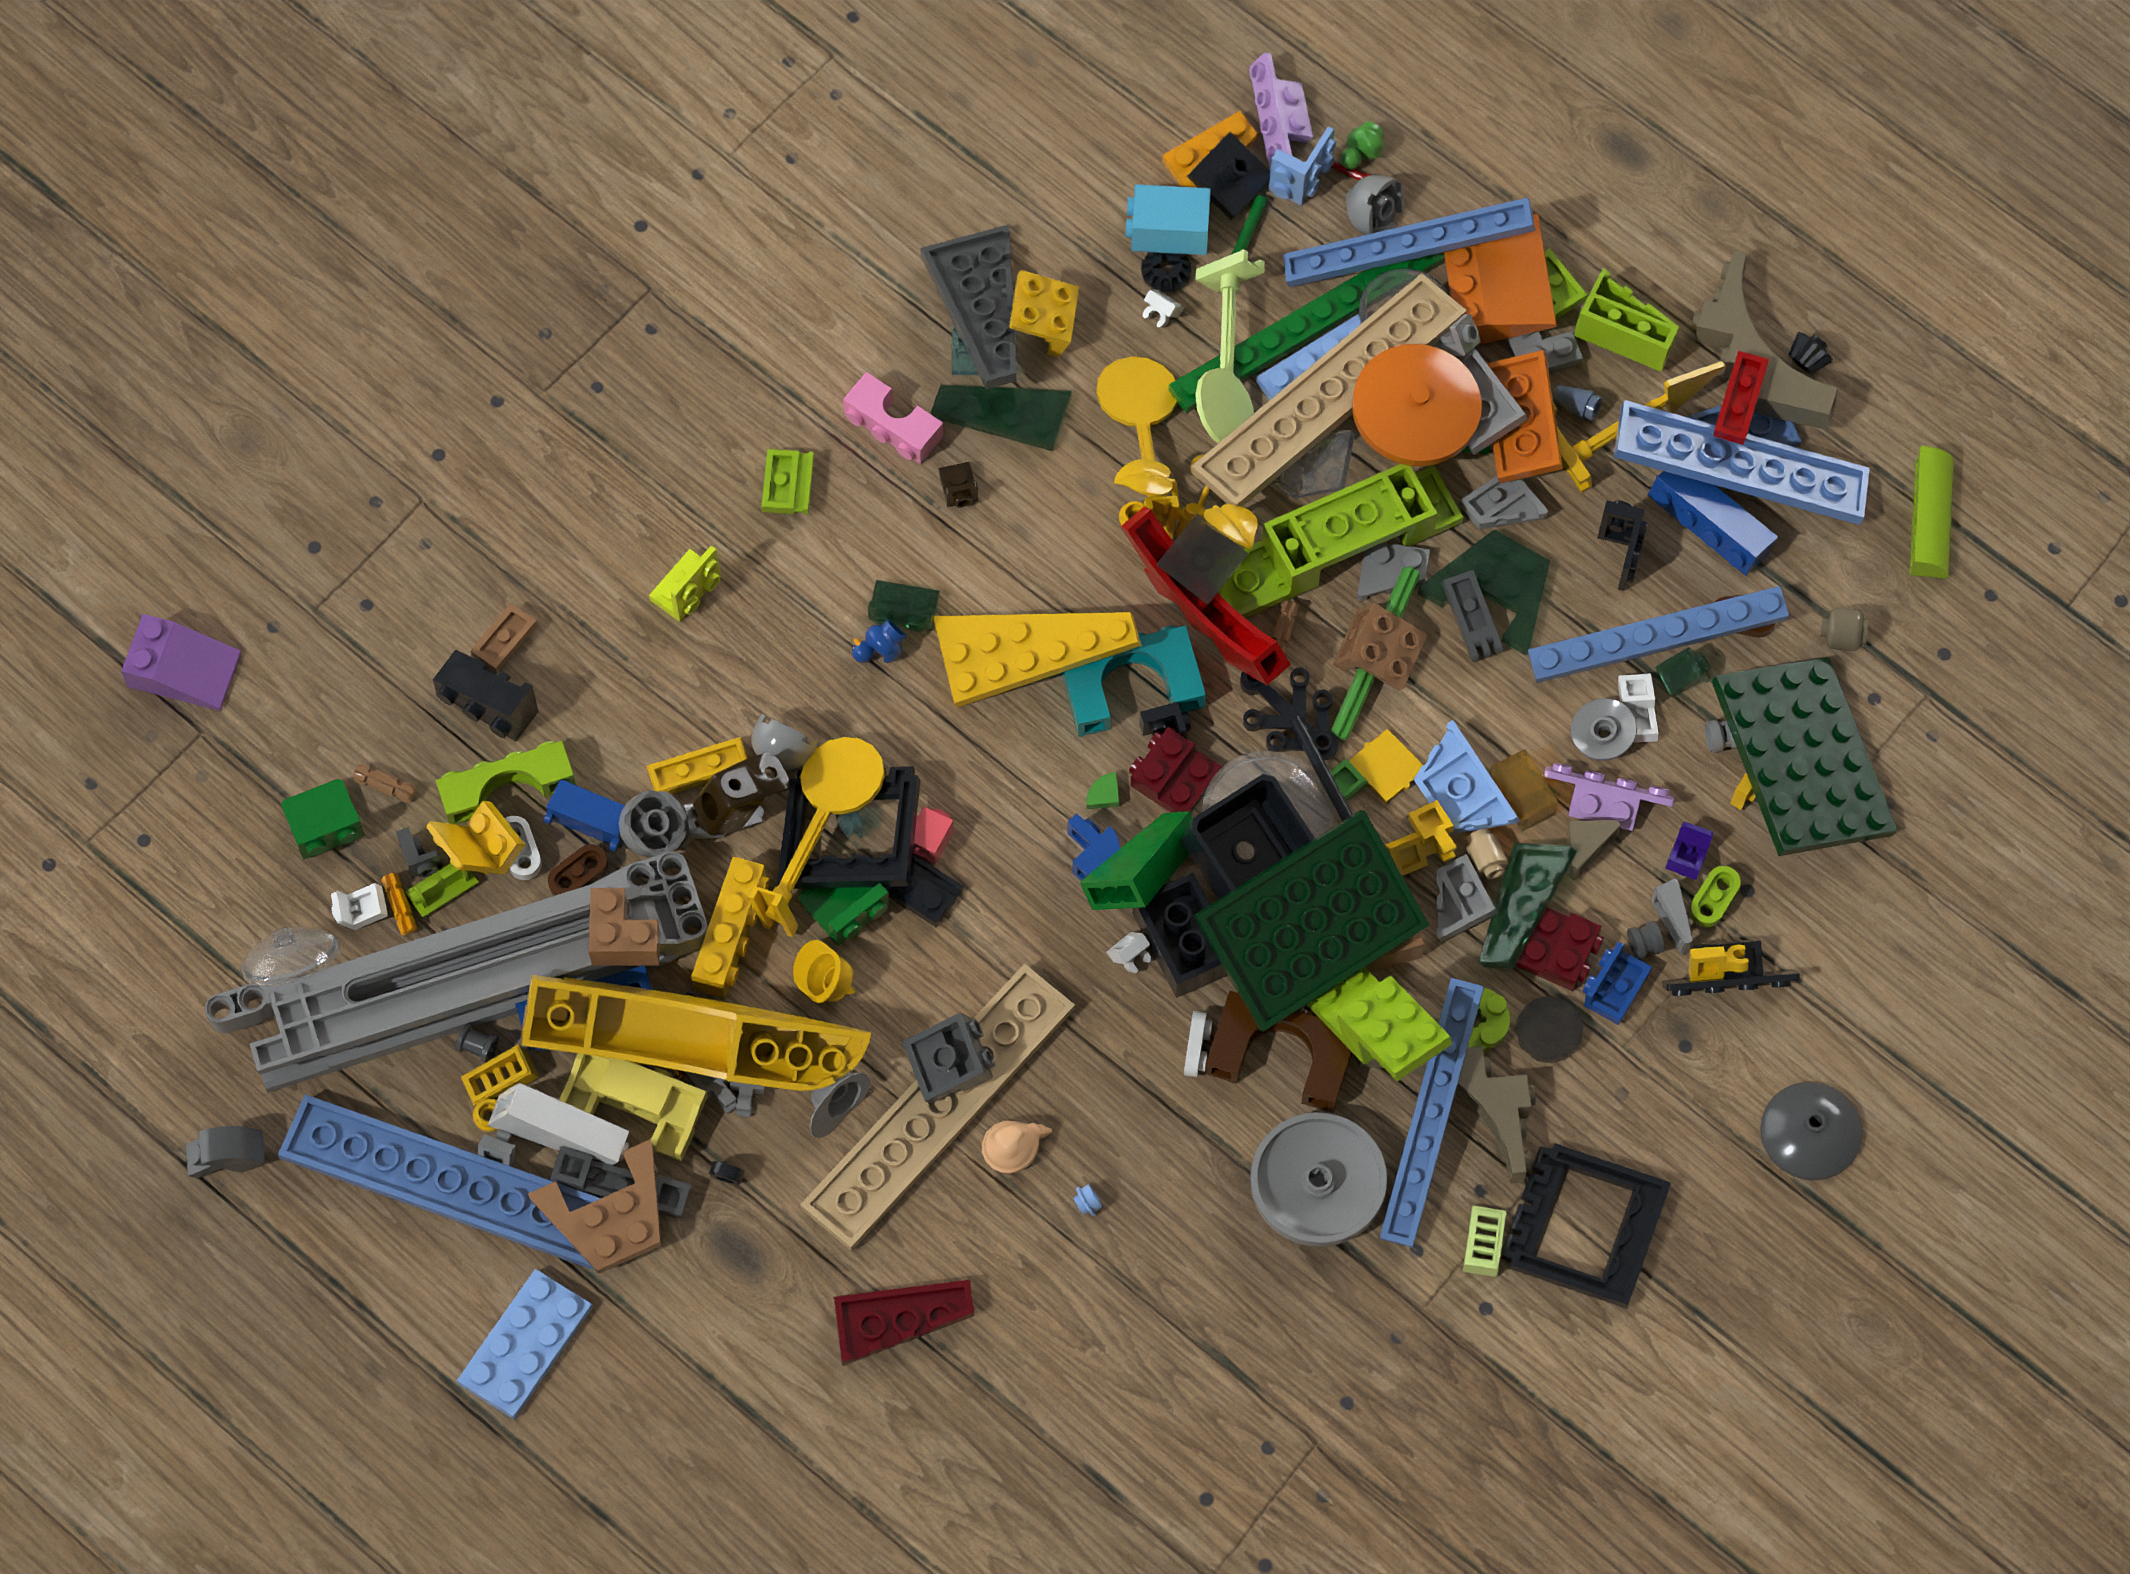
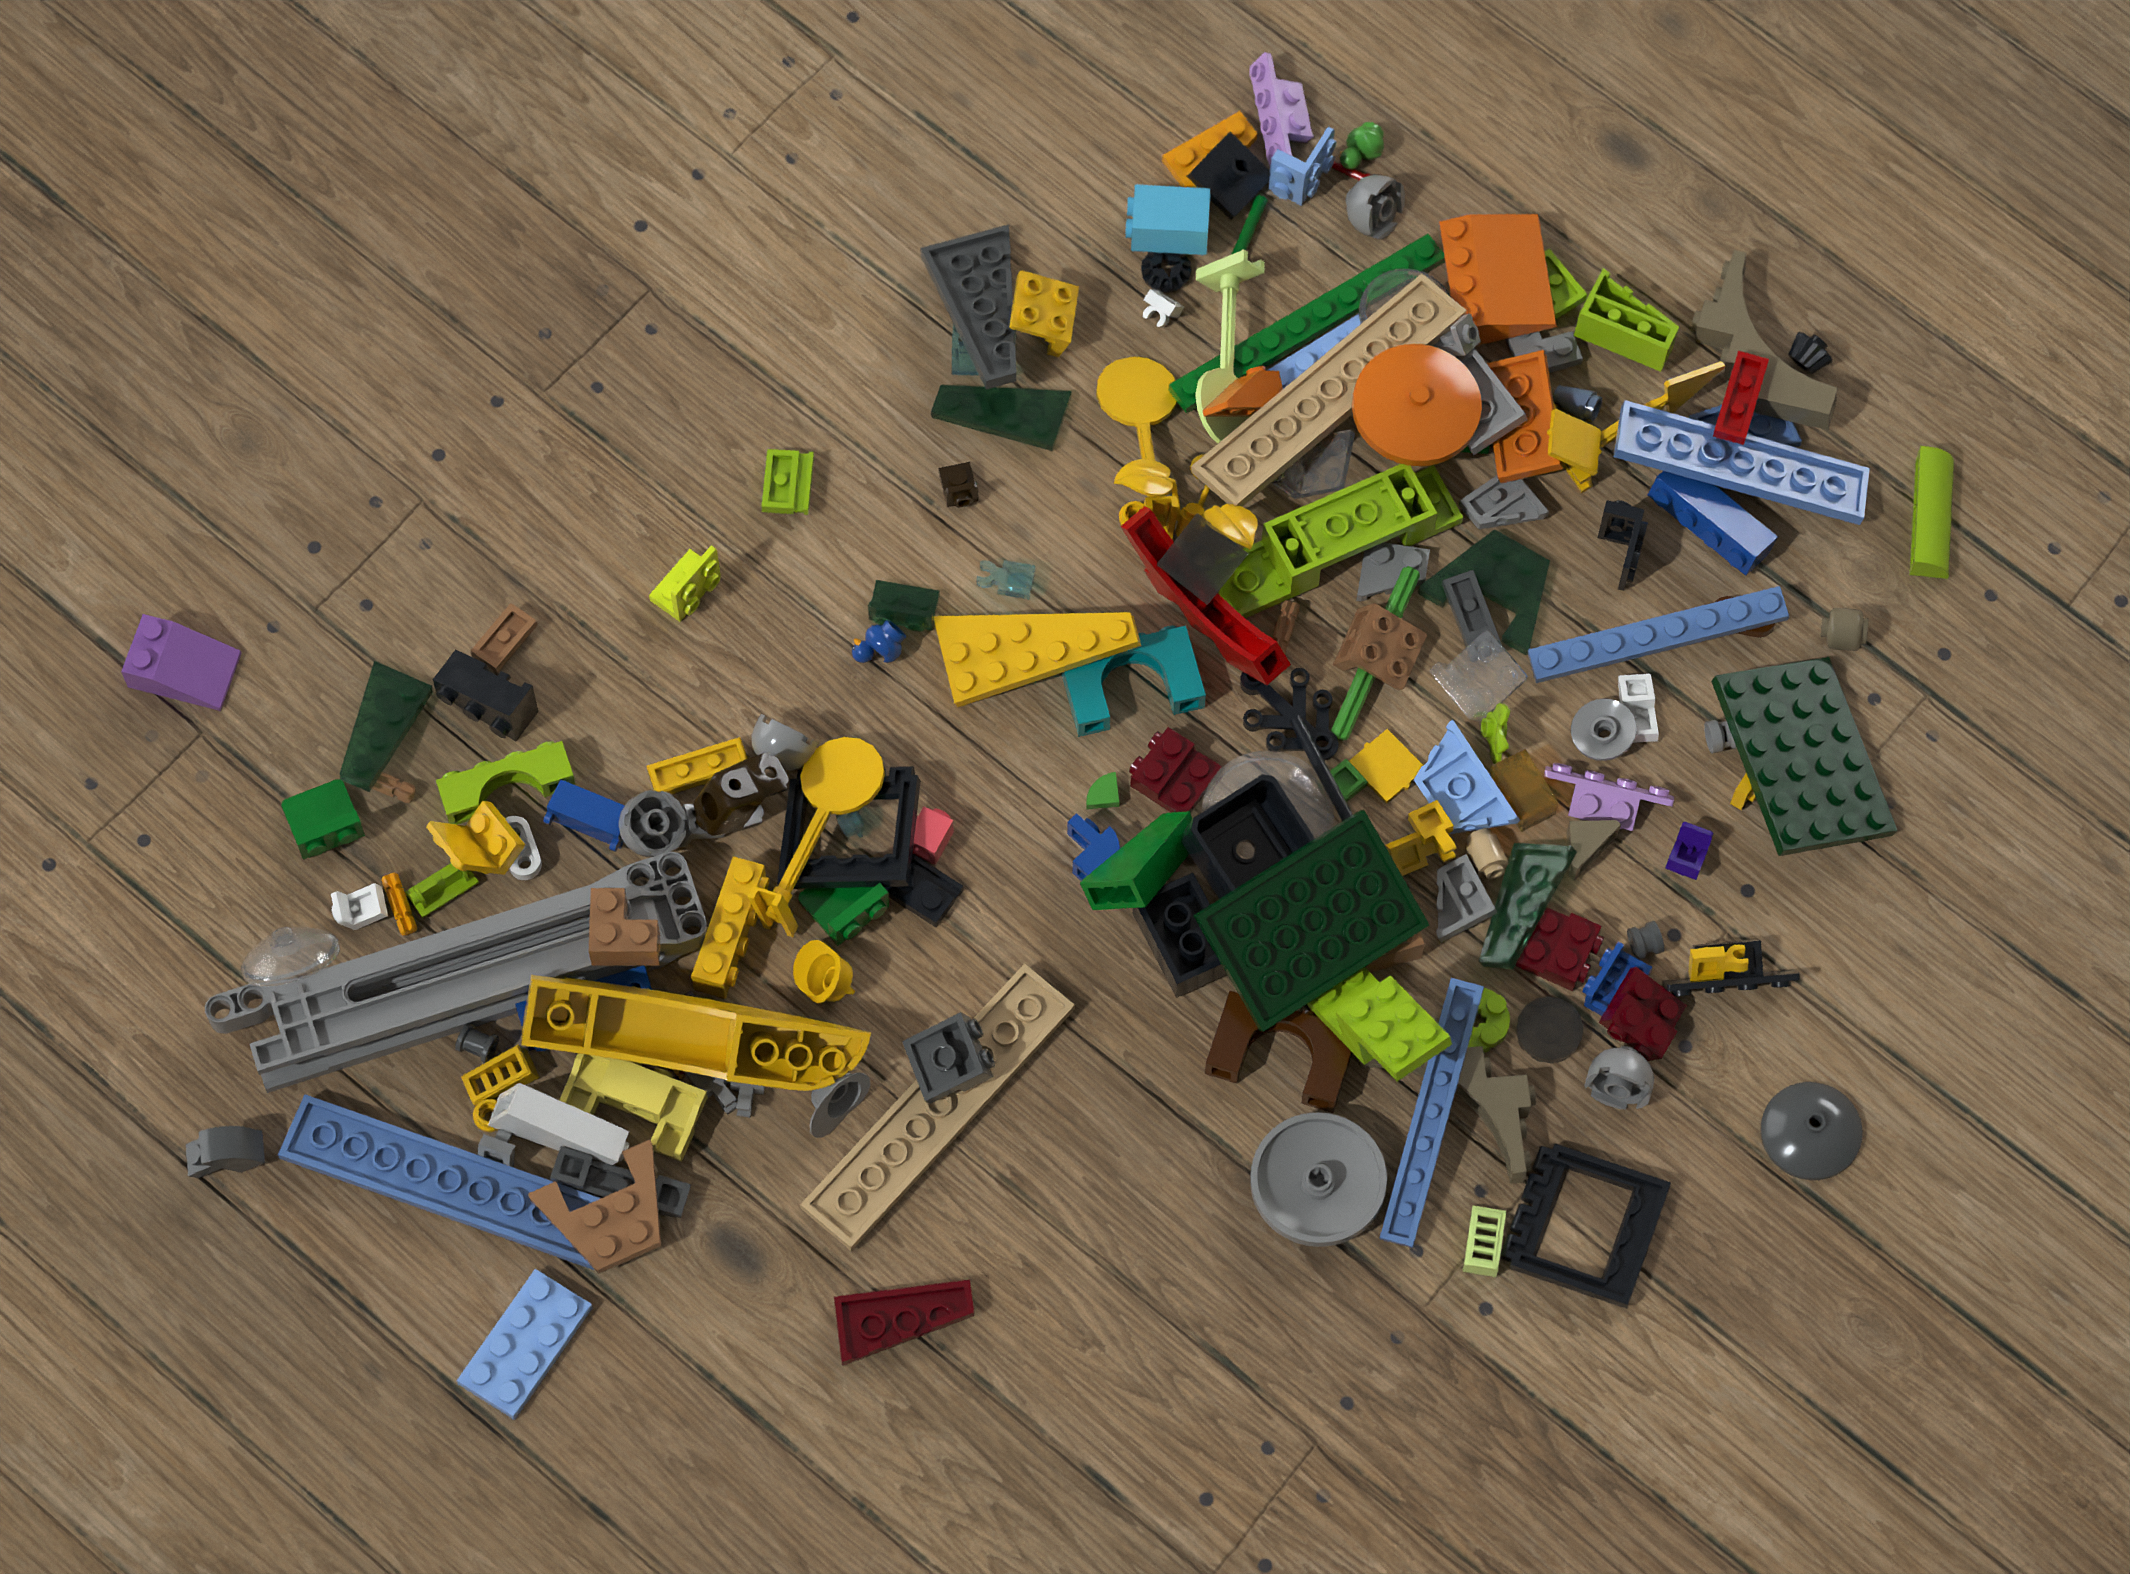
(383, 720): none -> clear green wing
(418, 861): dark grey bracket -> none
(575, 869): reddish brown plate -> none
(726, 1173): black tile -> none
(911, 436): bright pink arch -> none
(1012, 579): none -> clear light blue plate
(1012, 1145): light nougat hat -> none
(1087, 1200): light blue plate -> none
(1128, 948): white tile -> none
(1162, 717): black bracket -> none
(1199, 1030): white plate -> none
(1246, 394): none -> orange slope
(1409, 242): medium blue plate -> none
(1480, 676): none -> clear bracket
(1495, 731): none -> lime plate
(1574, 442): none -> yellow piece
(1620, 1078): none -> light grey cylinder
(1643, 1015): none -> dark red plate
(1671, 909): light grey slope -> none
(1683, 671): clear green bracket -> none
(1713, 898): lime plate -> none

